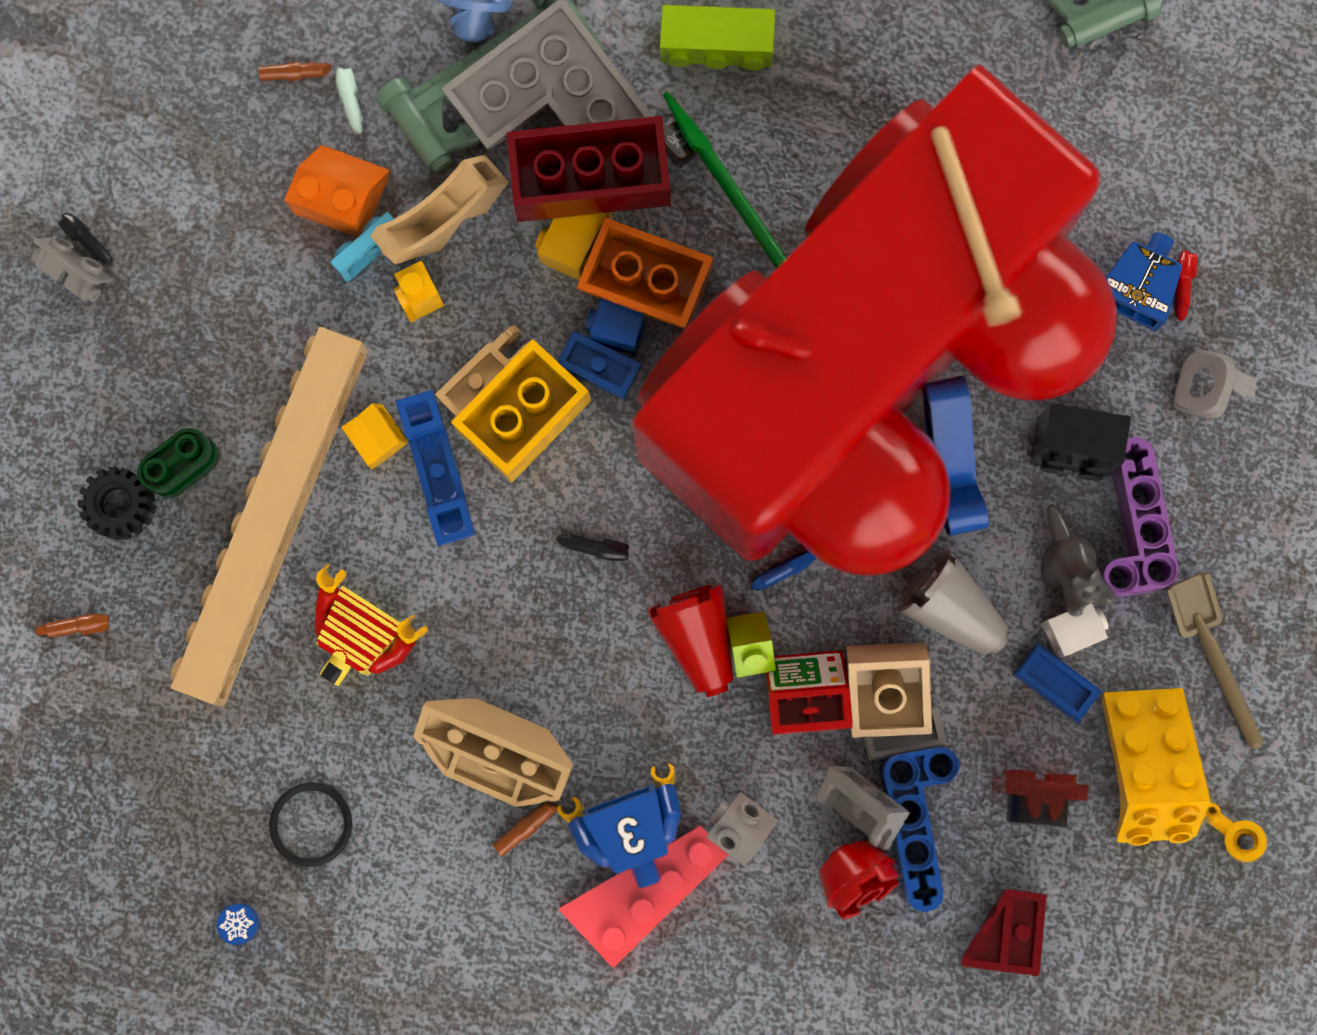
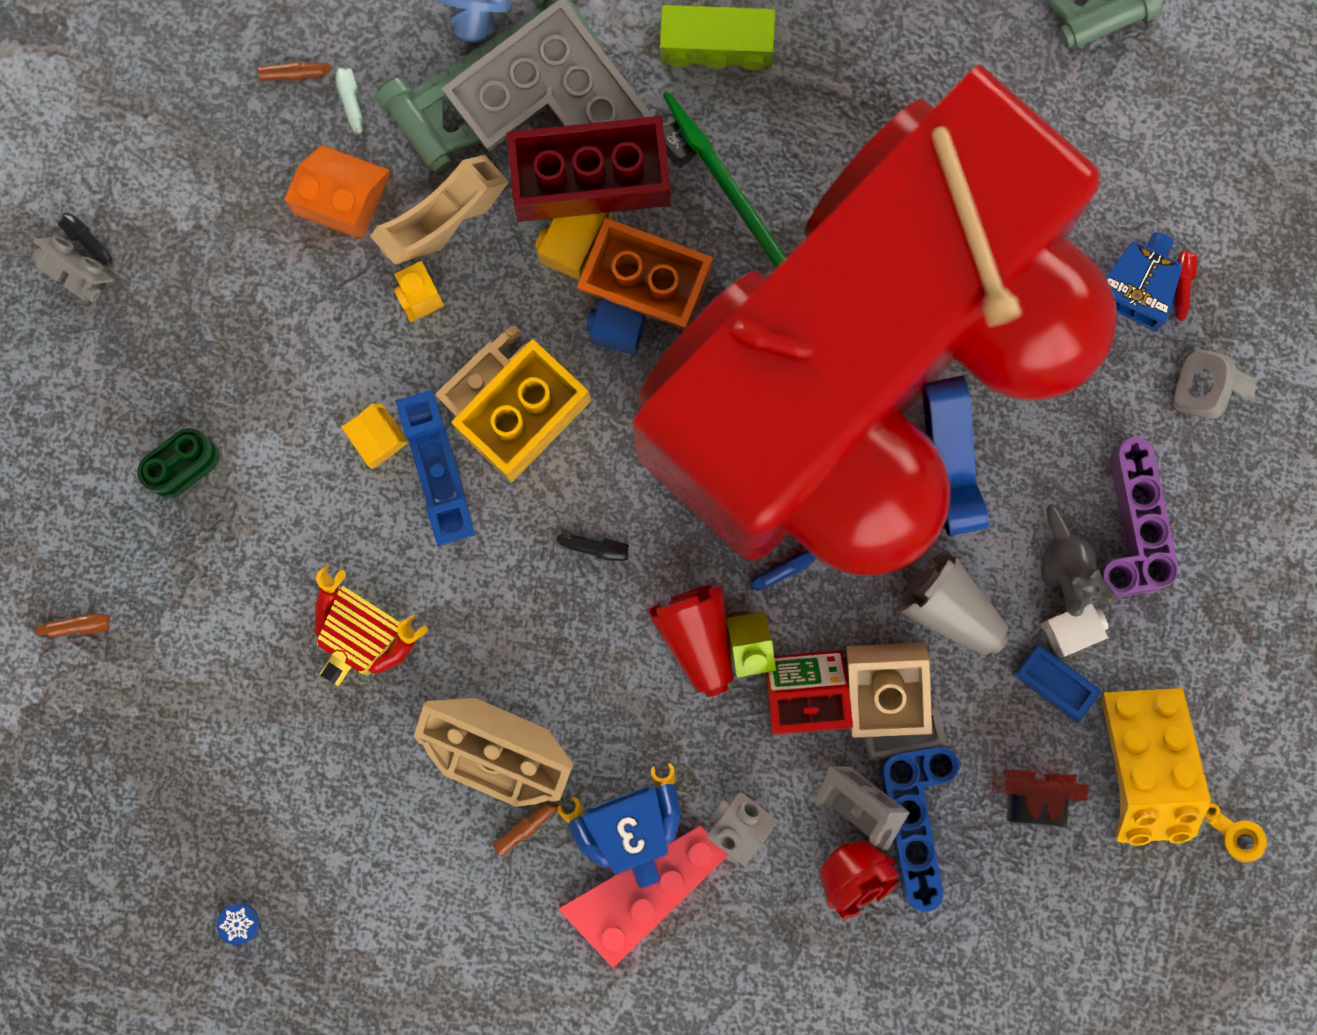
(94, 499): black tyre -> none
(269, 517): tan brick -> none
(274, 820): black tyre -> none
(356, 255): medium azure plate -> none
(599, 365): blue plate -> none
(1010, 935): dark red wing -> none
(1080, 441): black brick -> none
(1196, 612): dark tan piece -> none

